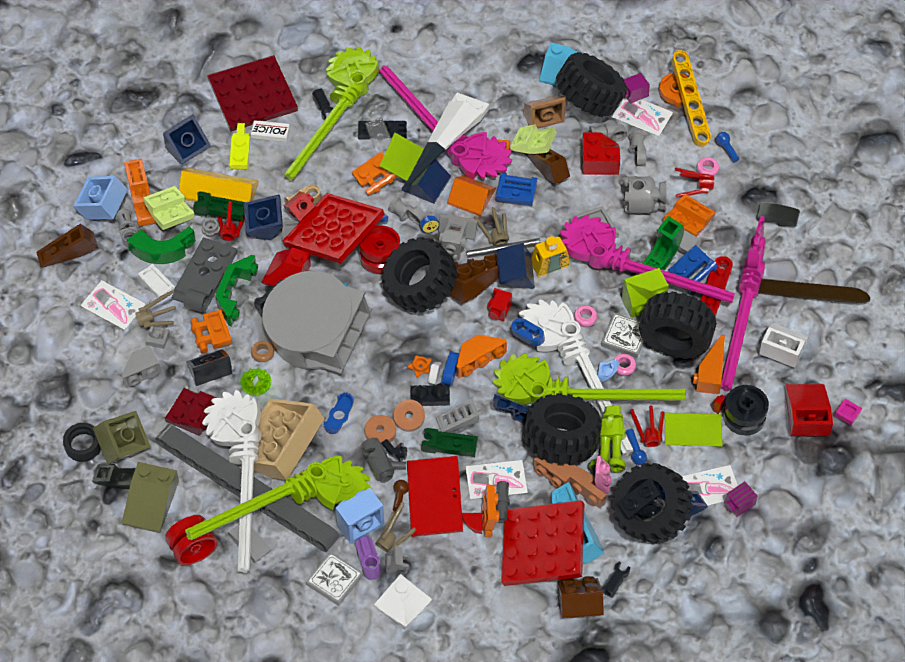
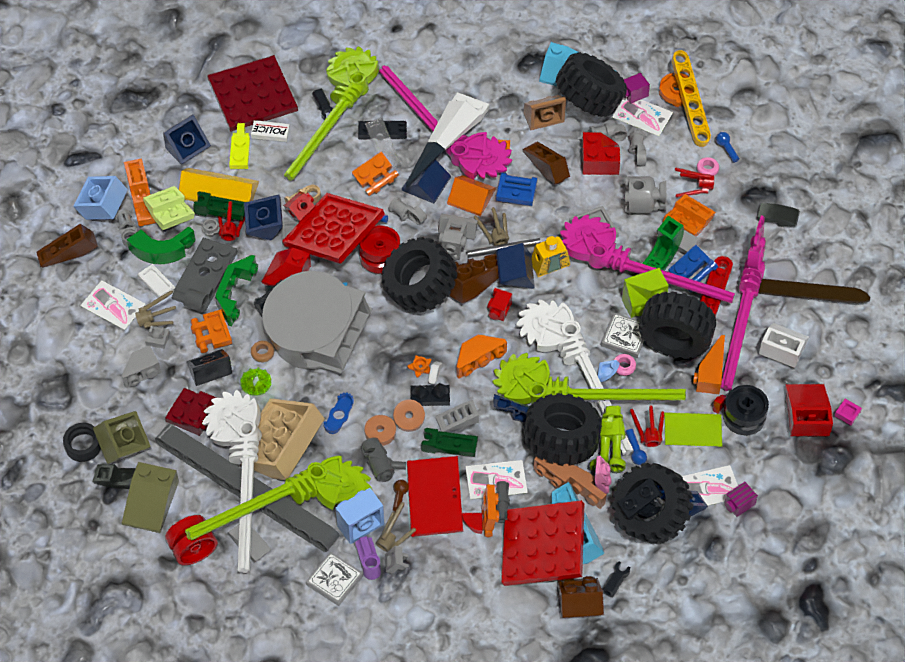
(399, 451): black plate -> none
(401, 156): lime sticker -> none
(403, 602): white plate -> none
(429, 224): tile -> none
(450, 368): blue beam -> none
(529, 330): blue beam -> none
(532, 140): yellowish green slope -> none
(585, 310): bright pink piece -> none

